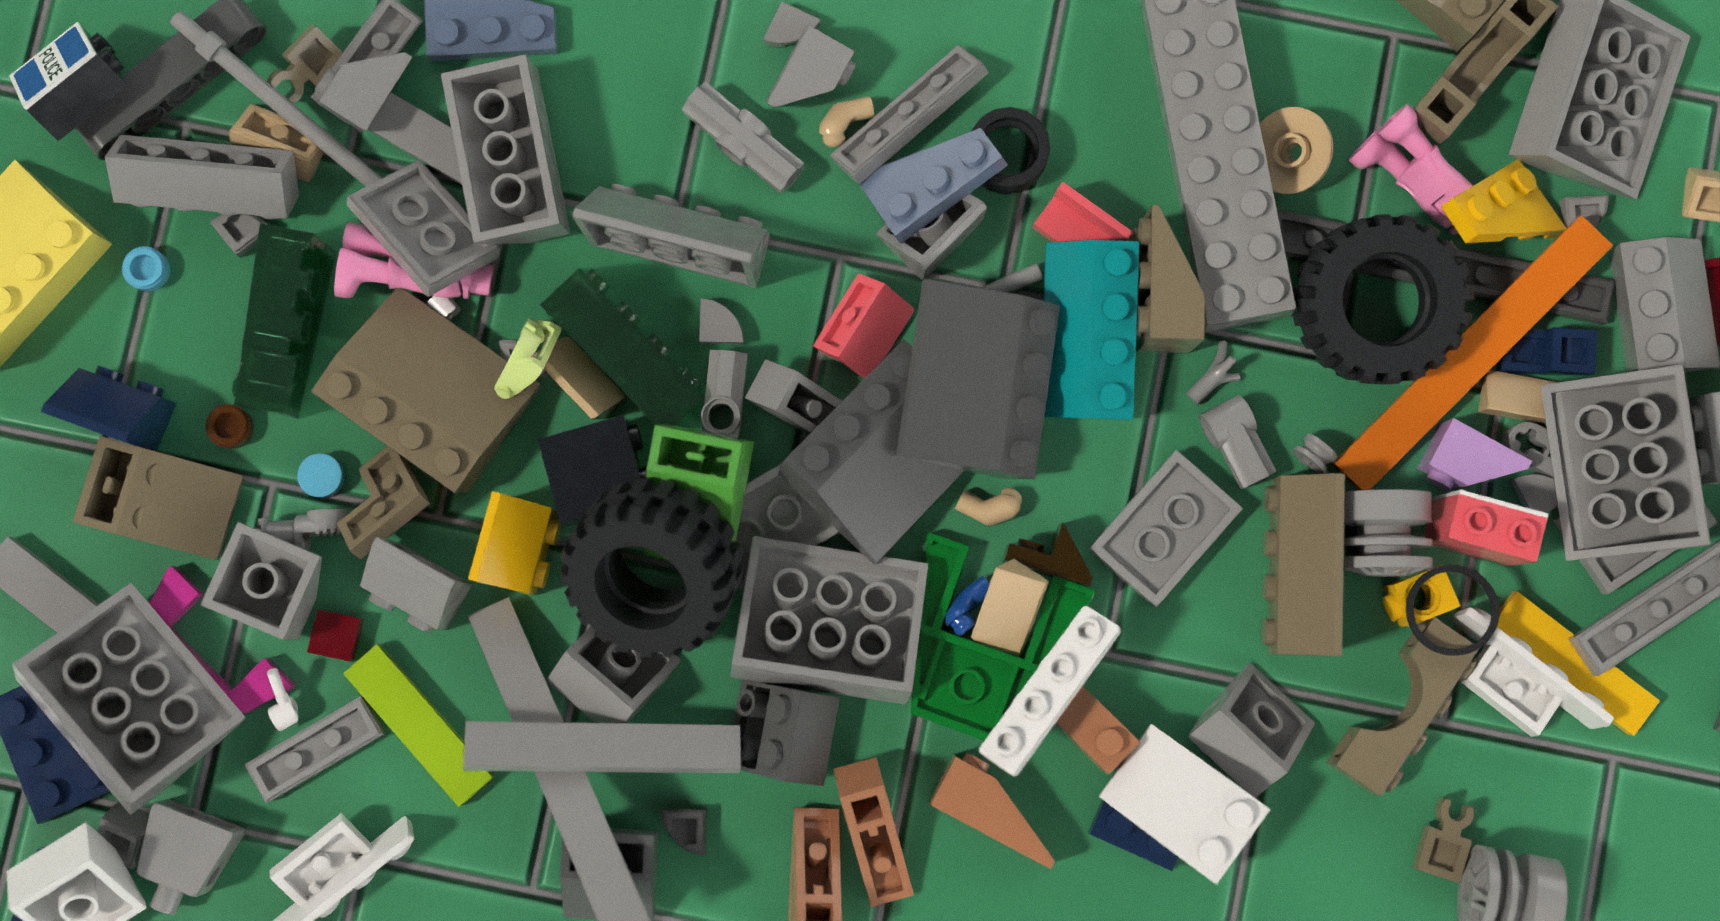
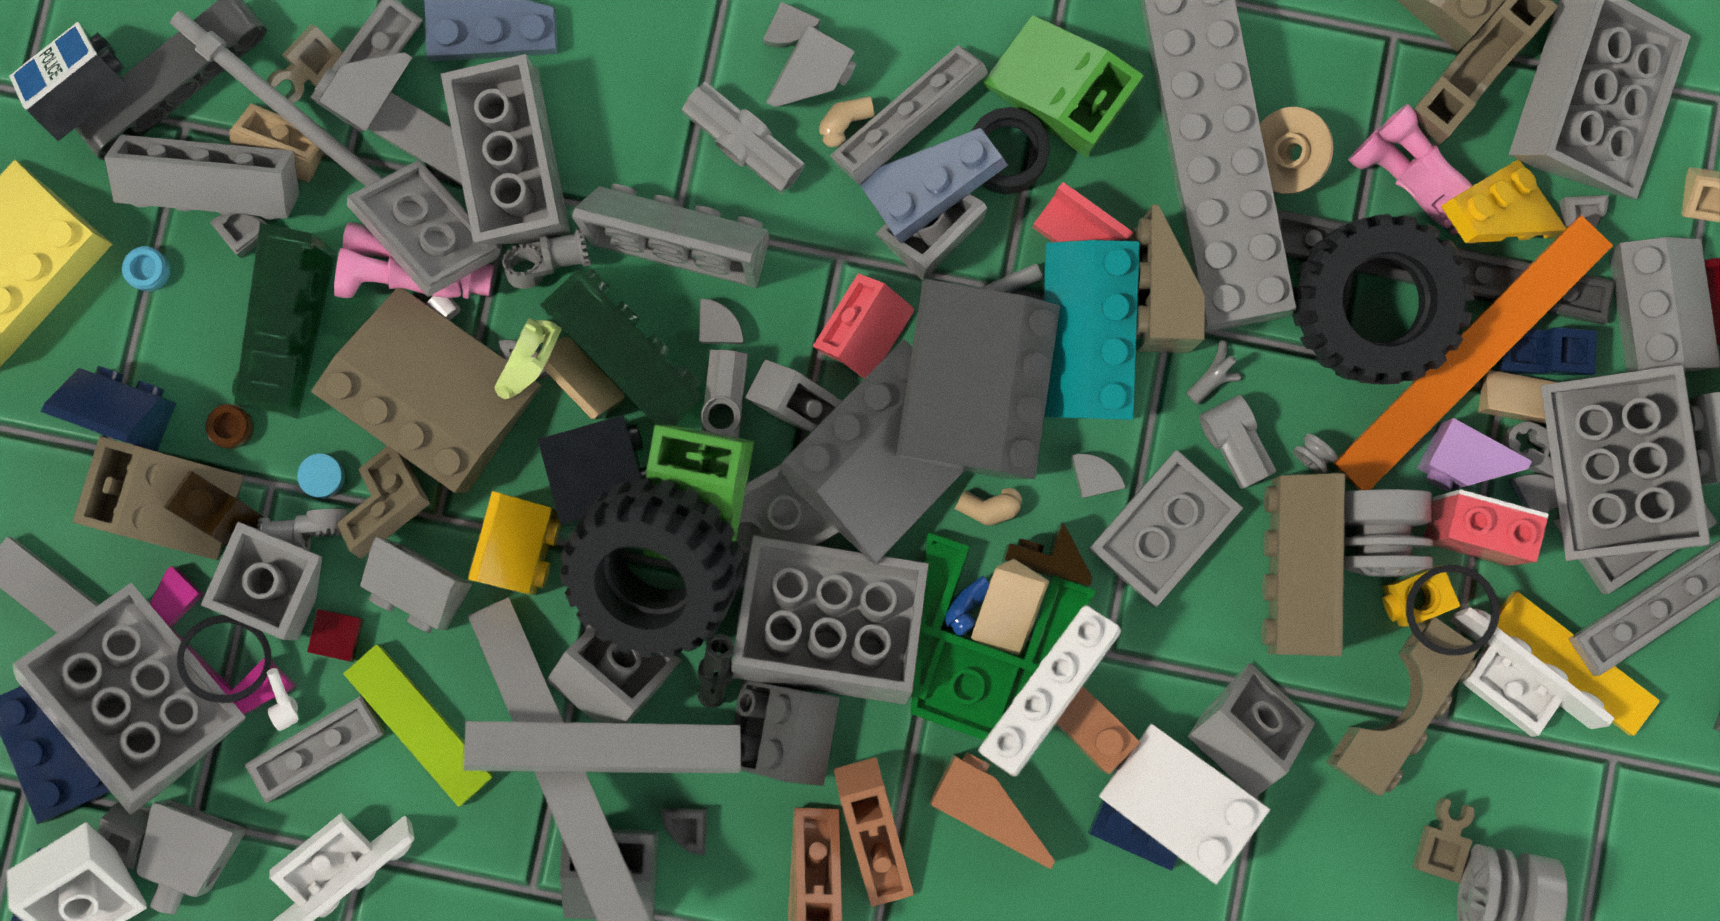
(210, 508): none -> dark brown slope
(215, 697): none -> black piece
(547, 256): none -> light grey connector
(715, 662): none -> pearl dark grey pin
(1064, 83): none -> bright green slope
(1095, 475): none -> light grey tile

